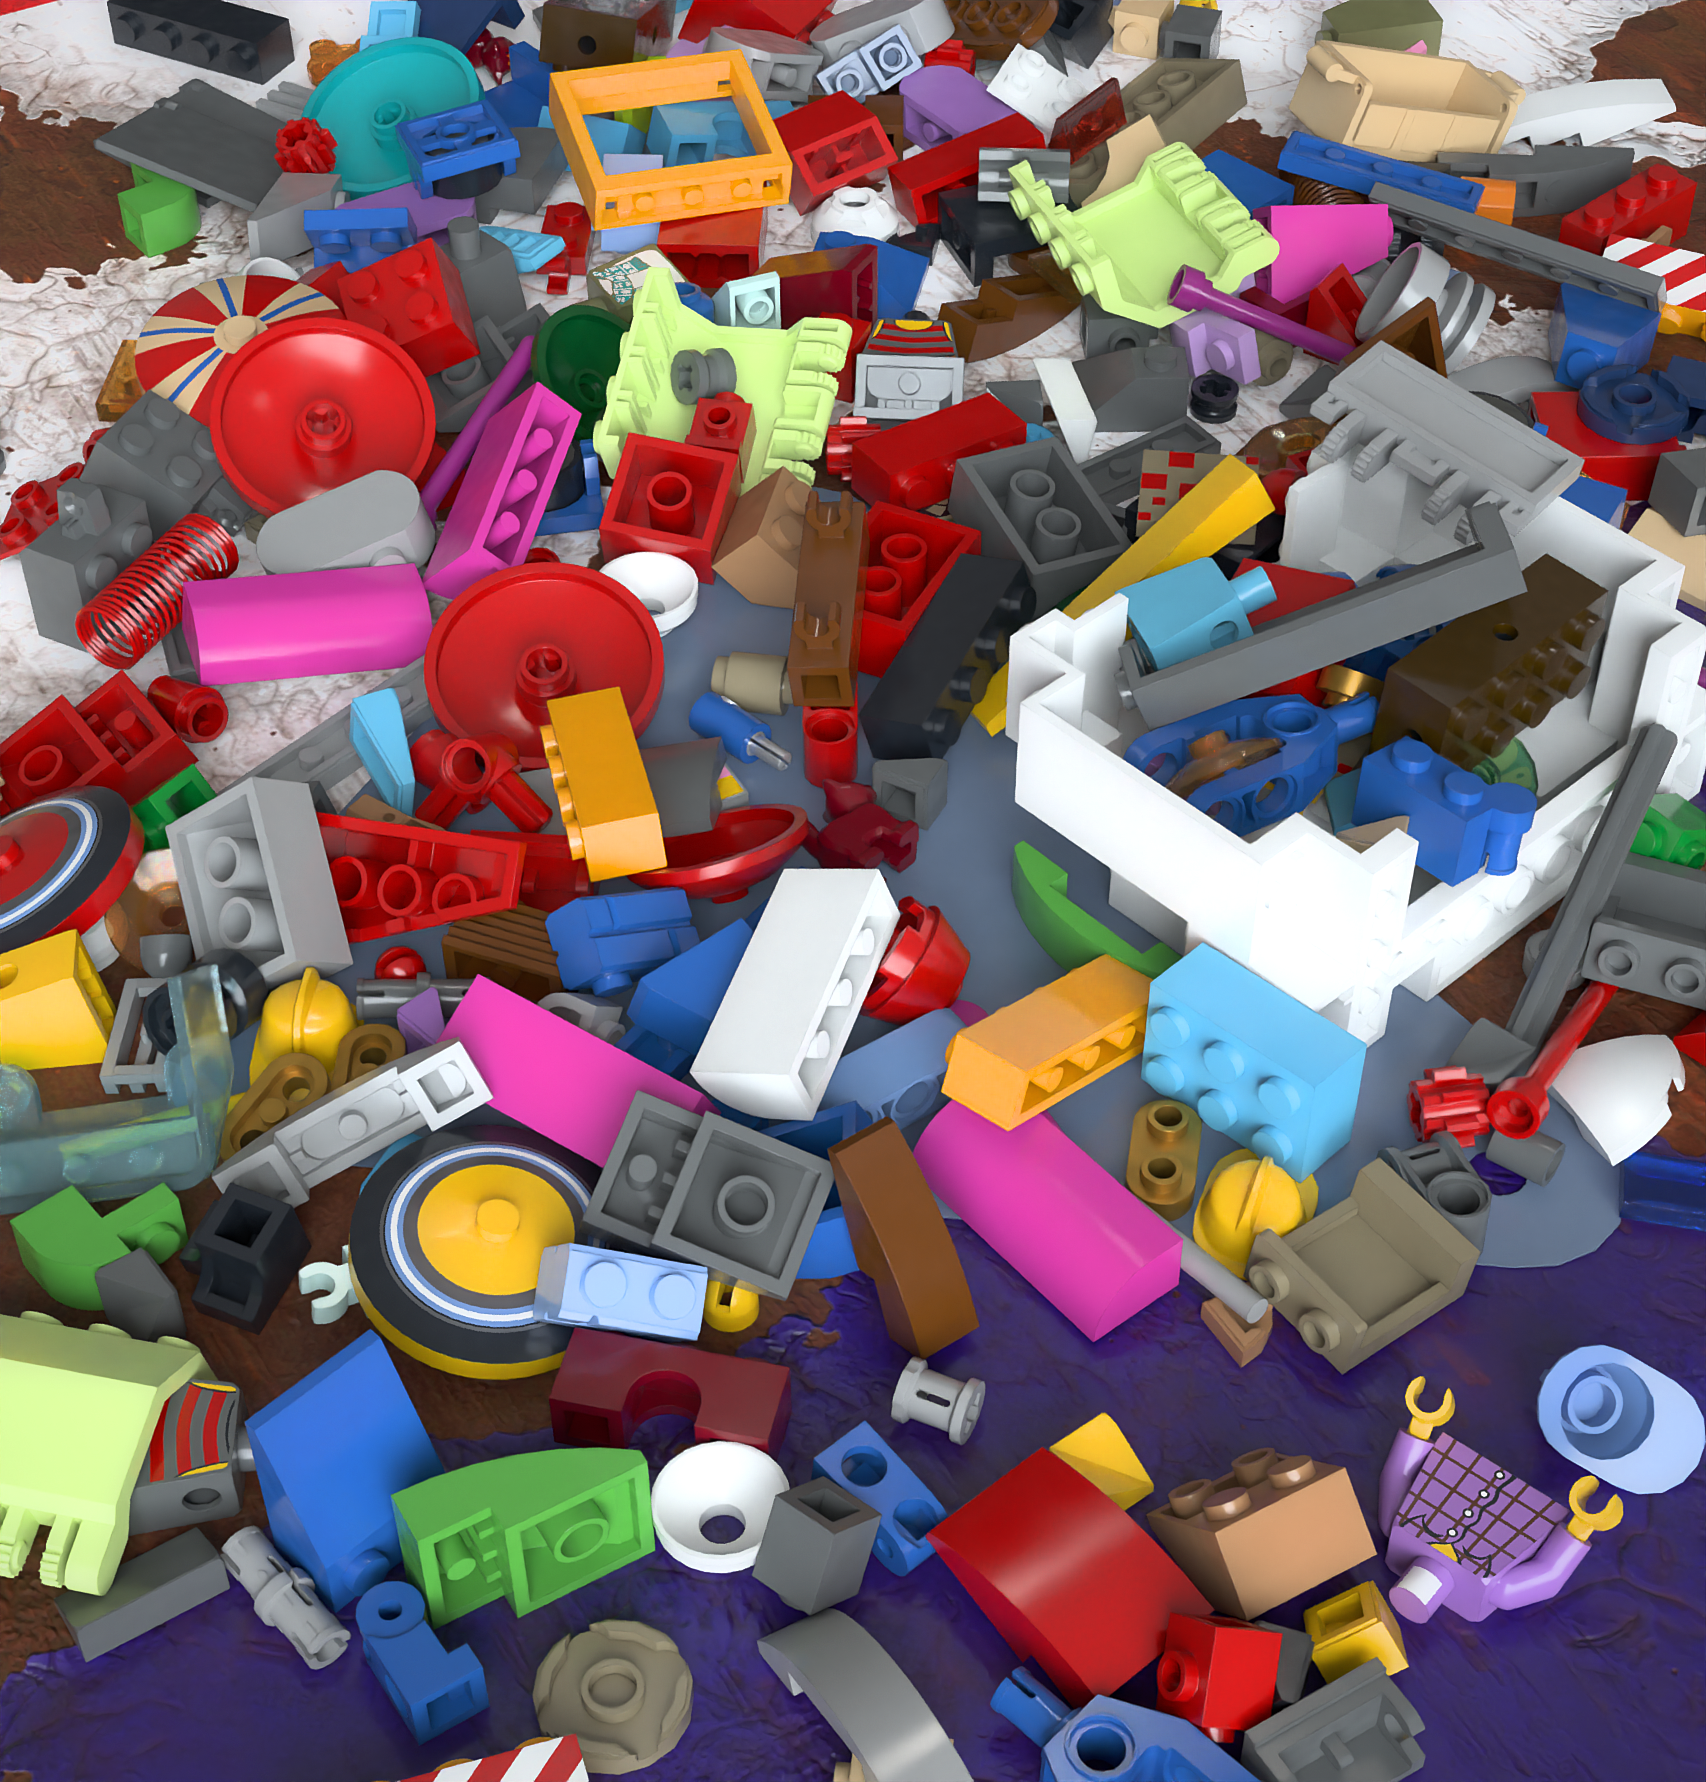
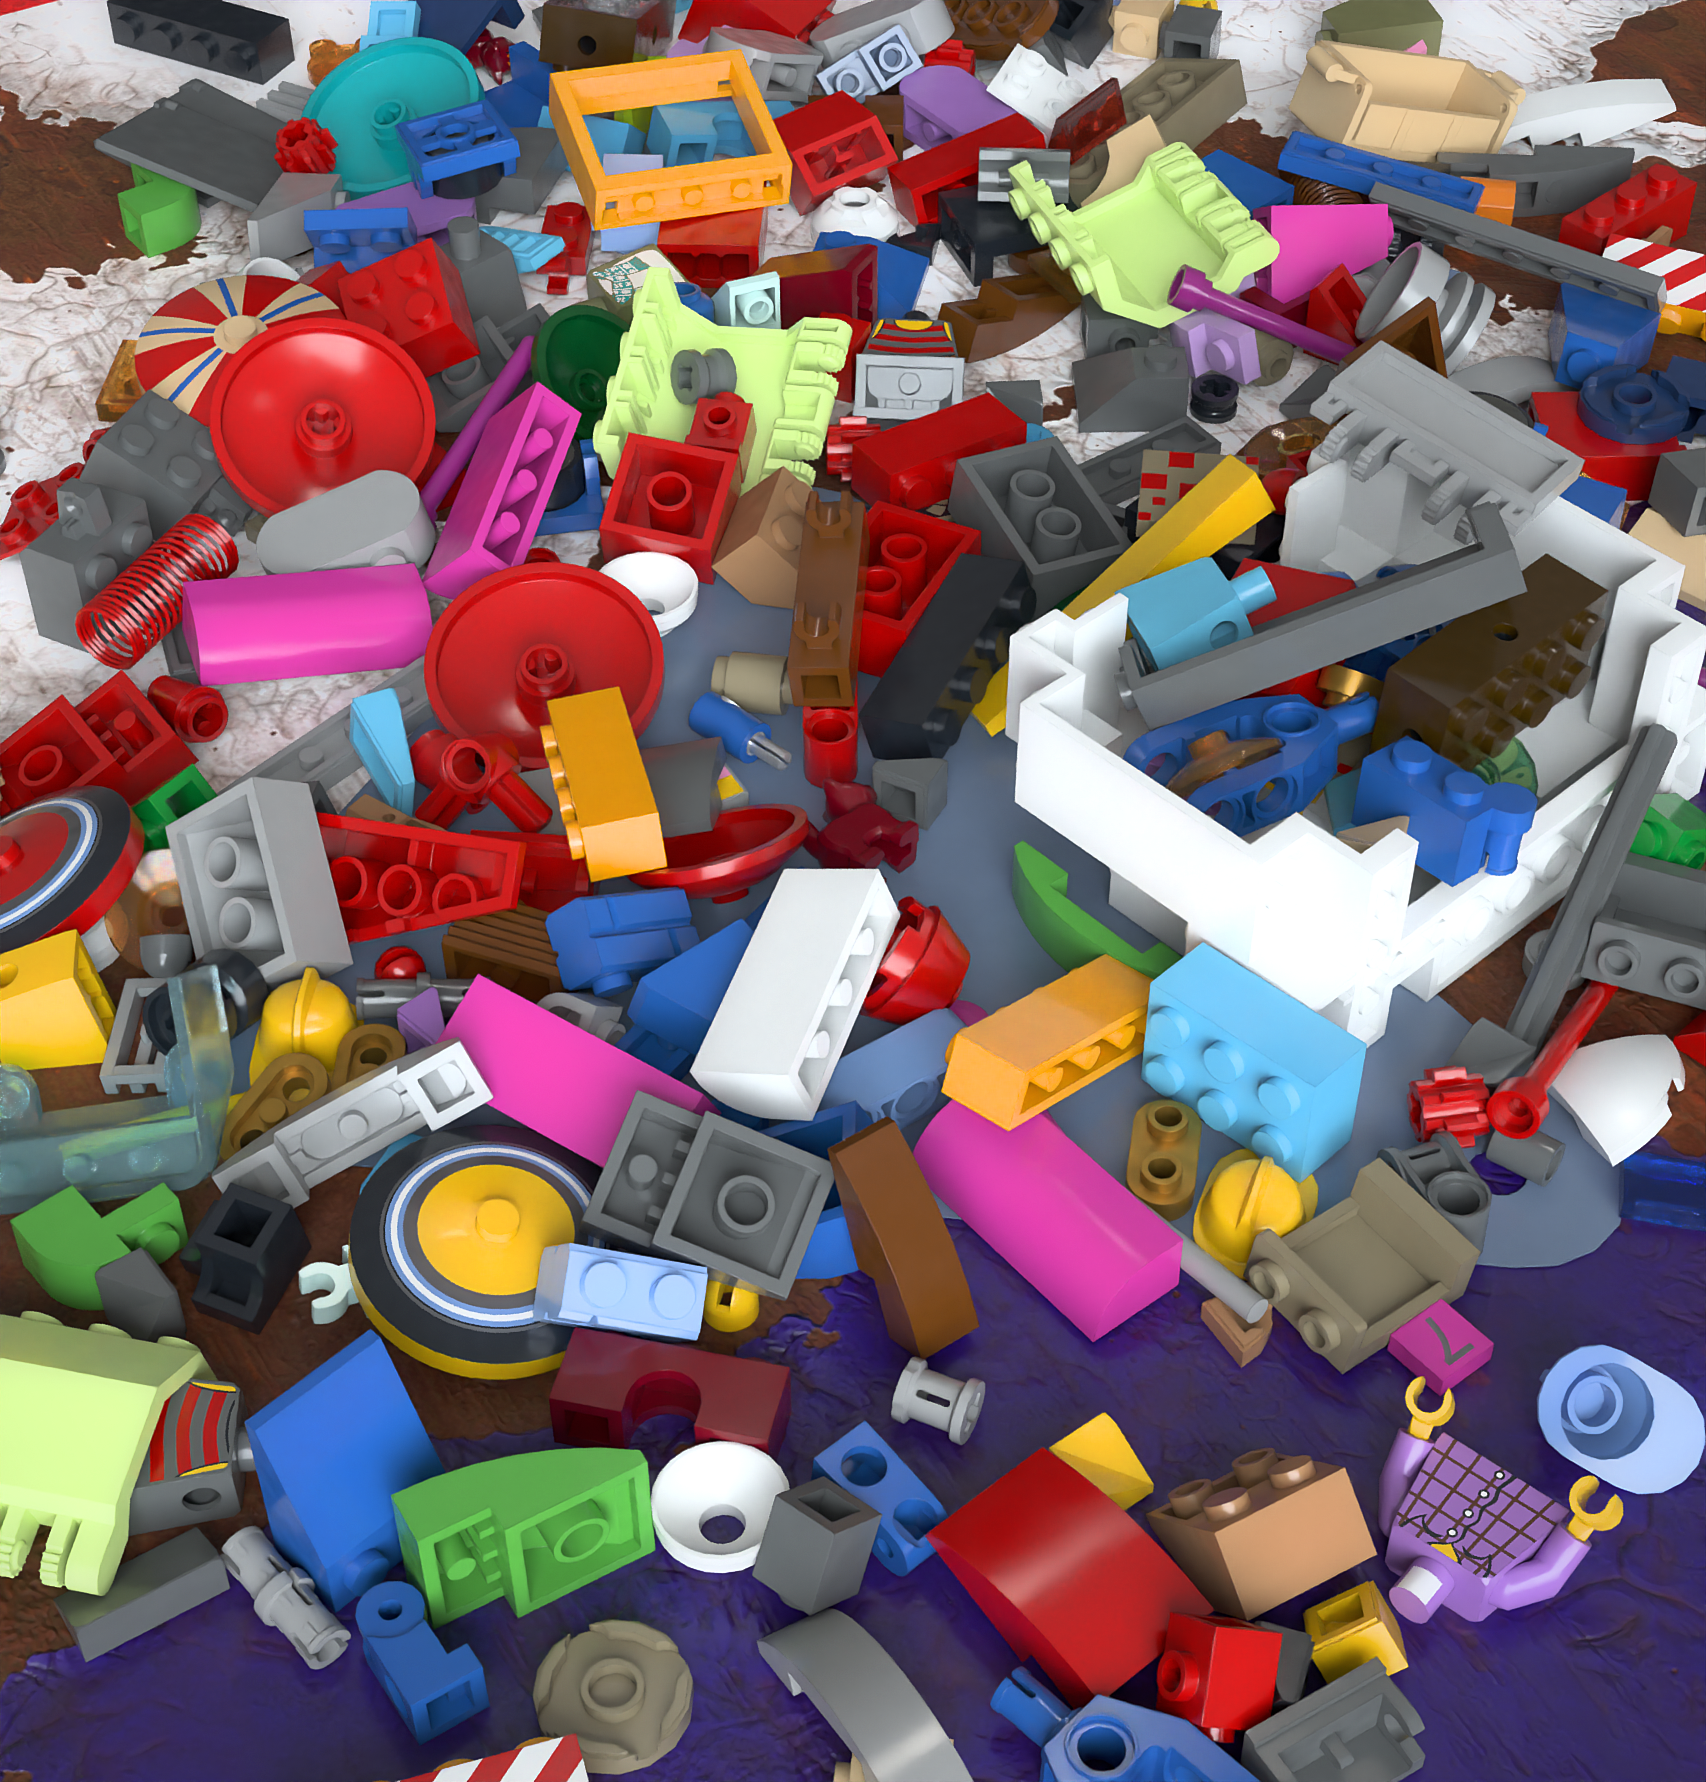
(1068, 404): white slope -> none
(1440, 1346): none -> dark pink tile

